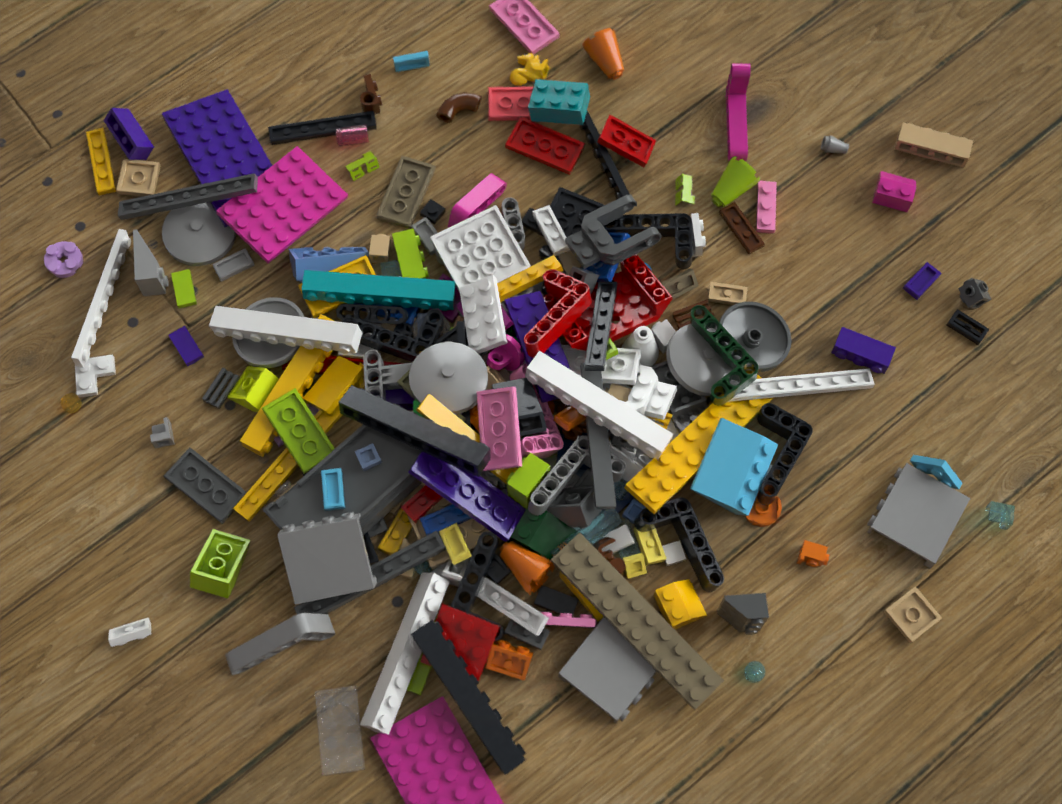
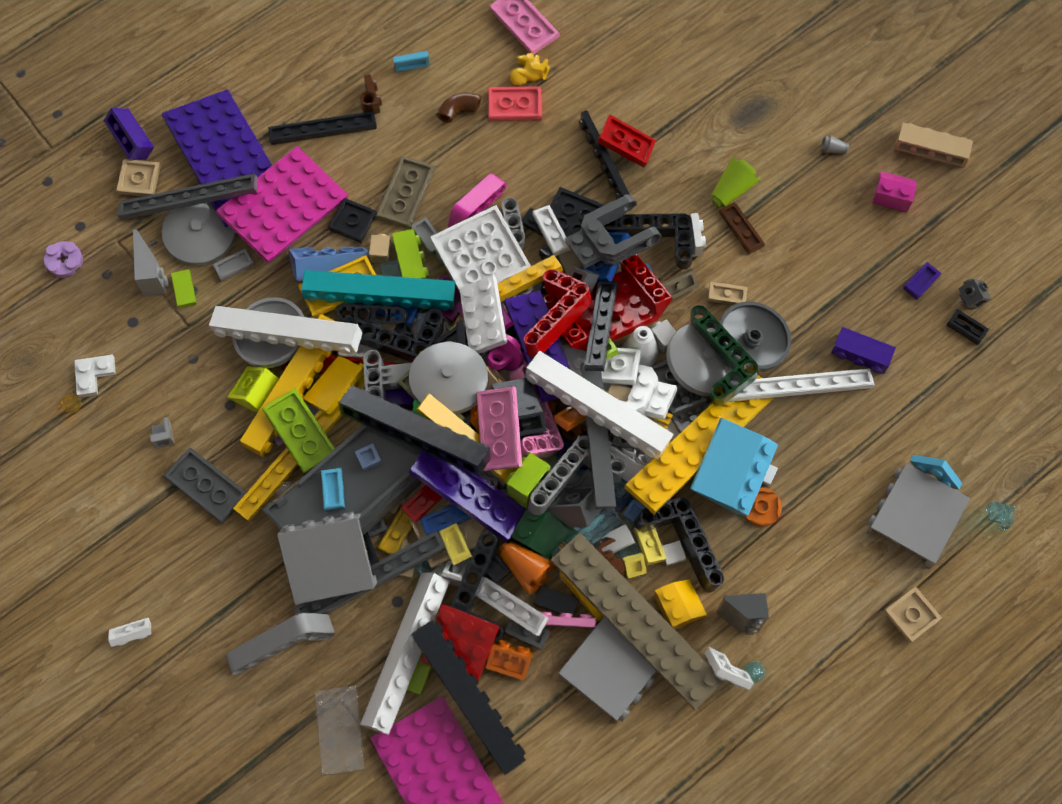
(100, 300): white plate -> none
(101, 161): yellow tile -> none
(186, 346): dark purple tile -> none
(206, 398): dark grey tile -> none
(219, 563): lime slope -> none
(352, 135): clear pink piece -> none
(352, 220): none -> black tile
(356, 164): lime piece -> none
(432, 211): black plate -> none
(545, 145): red plate -> none
(559, 102): teal brick -> none
(605, 52): orange cone -> none
(676, 314): reddish brown tile -> none
(686, 191): lime piece -> none
(724, 670): none -> white plate
(736, 110): dark pink beam -> none
(766, 207): bright pink plate -> none
(787, 454): black beam -> none
(813, 554): orange brick -> none

